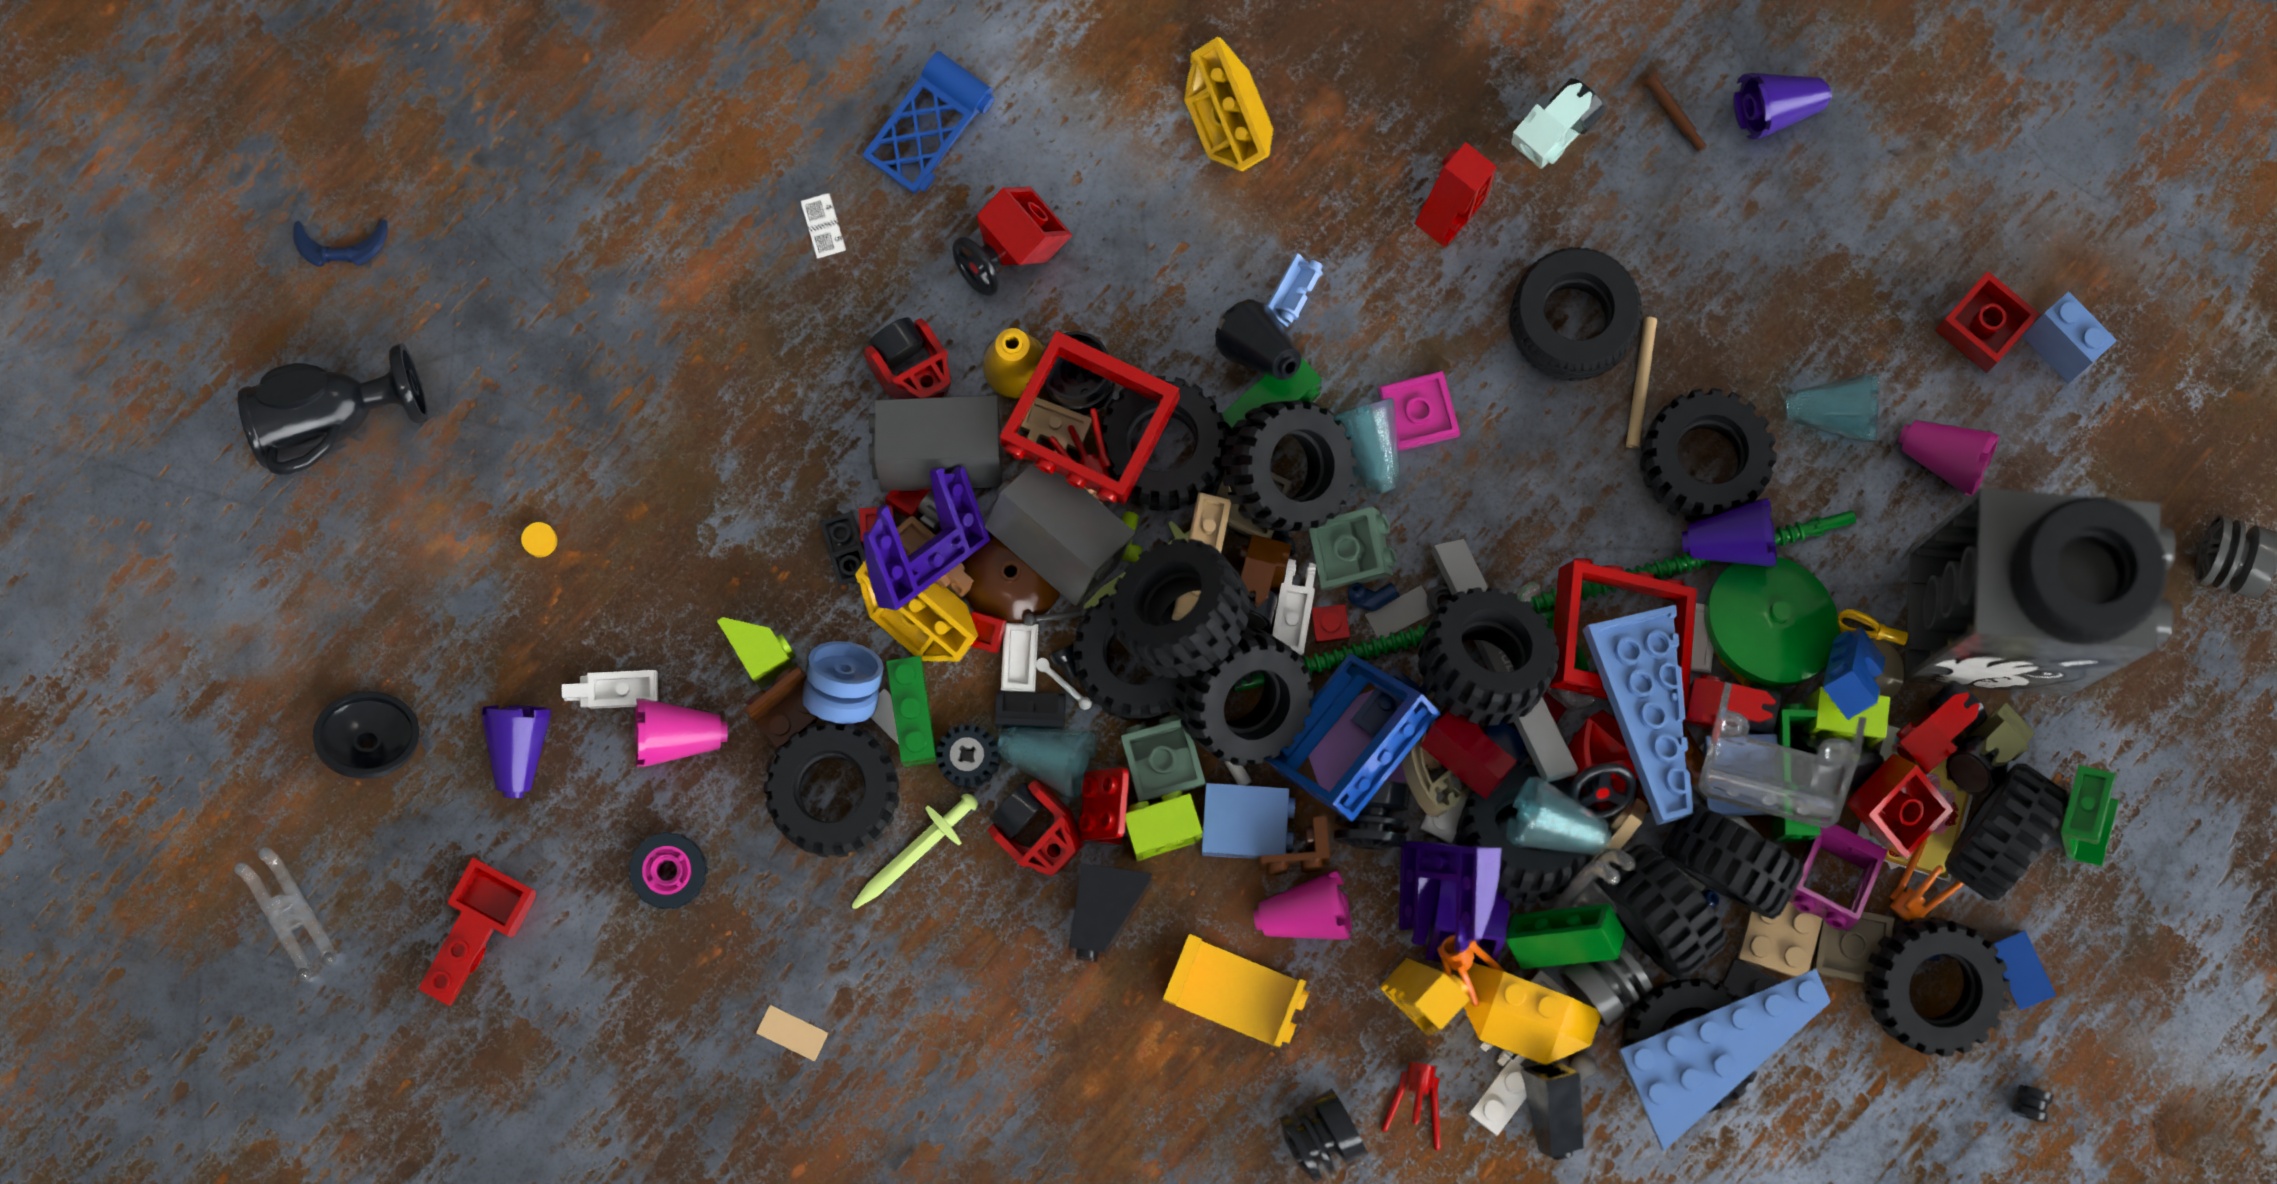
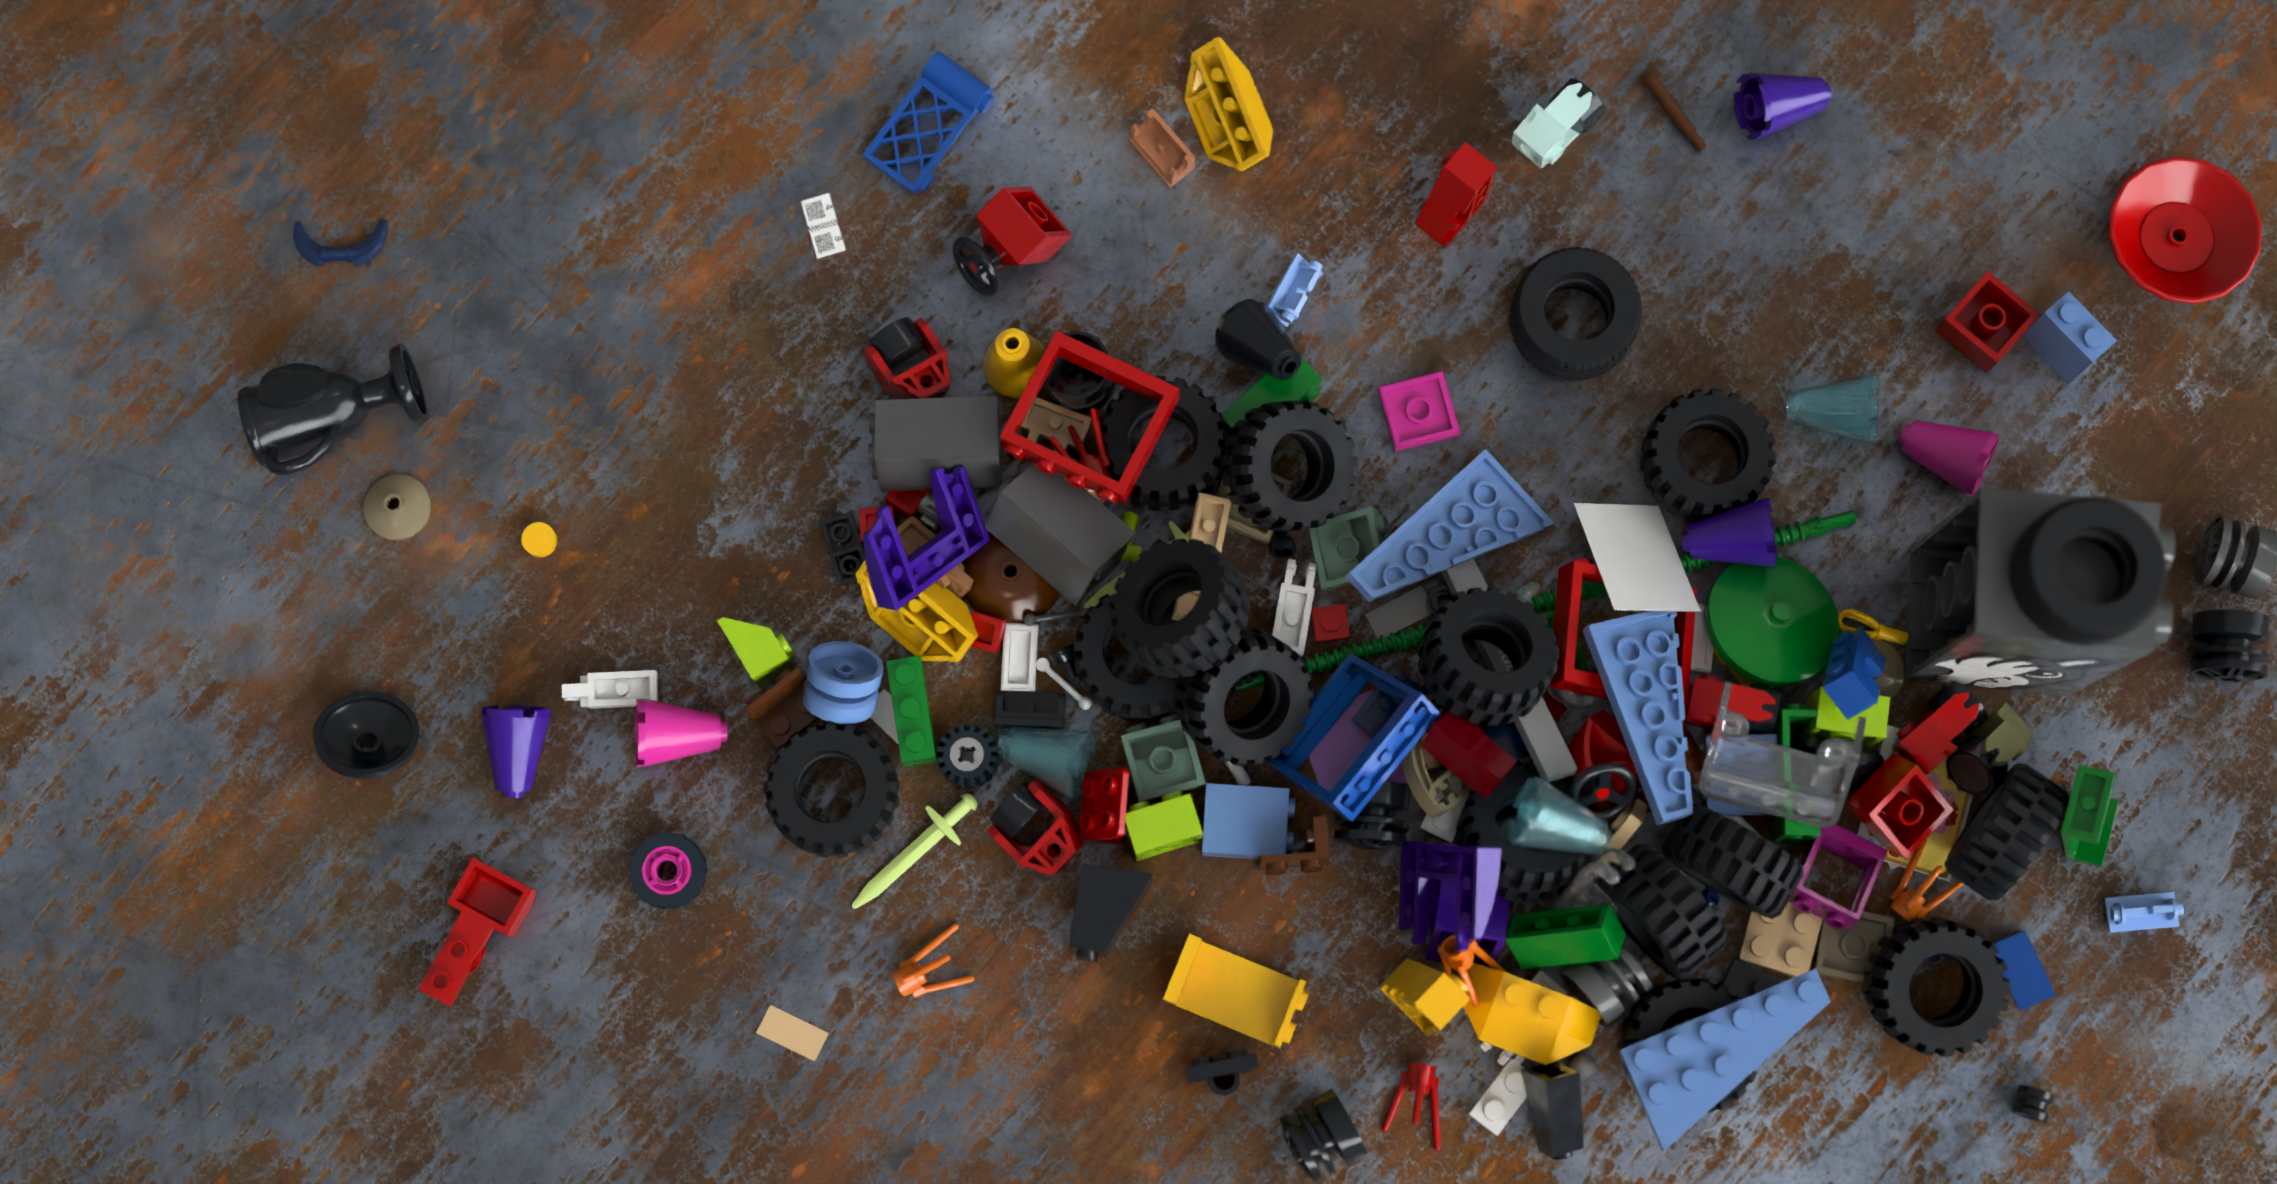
(287, 912): clear piece -> none
(408, 517): none -> dark tan dish
(912, 977): none -> orange plant
(1161, 149): none -> nougat hinge
(1235, 1063): none -> black plate
(1263, 575): reddish brown piece -> none
(1307, 911): dark pink cone -> none
(1371, 600): dark blue arm -> none
(1375, 443): clear light blue cone -> none
(1461, 522): none -> medium blue wing
(1636, 557): none -> white sticker
(1641, 382): tan piece -> none
(2143, 912): none -> light blue hinge
(2208, 212): none -> red dish
(2230, 643): none -> black wheel

